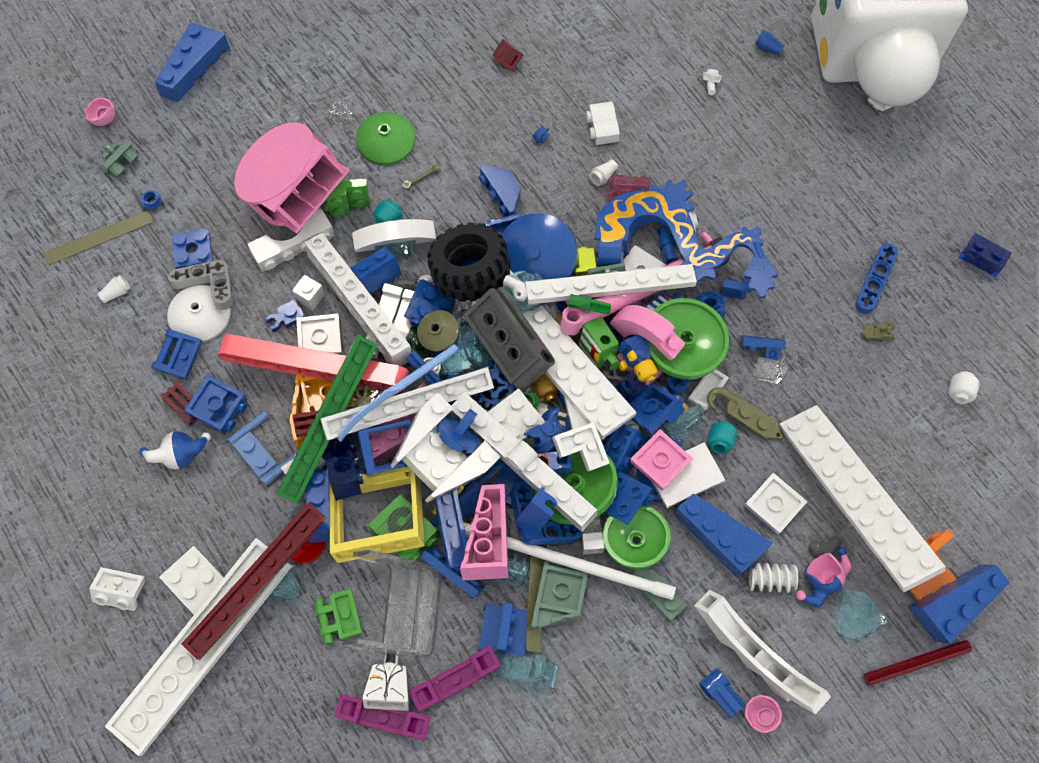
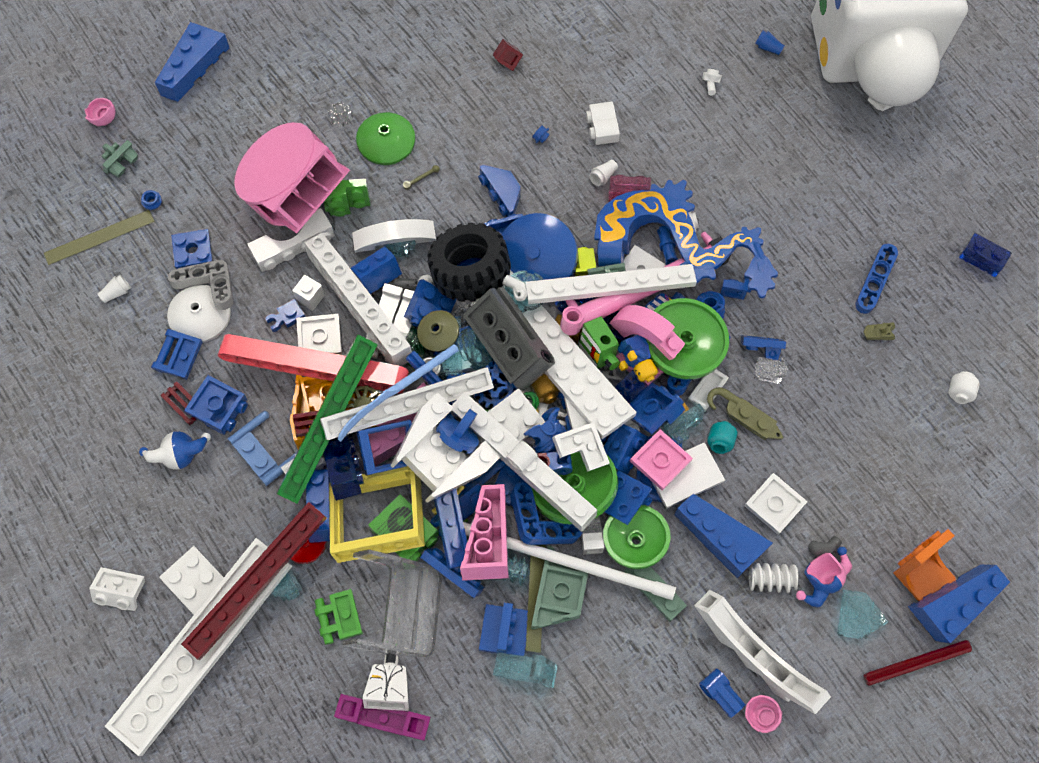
(387, 211): teal head -> none
(455, 679): magenta slope -> none
(536, 513): blue hinge -> none
(588, 304): green axle -> none
(862, 499): white plate -> none

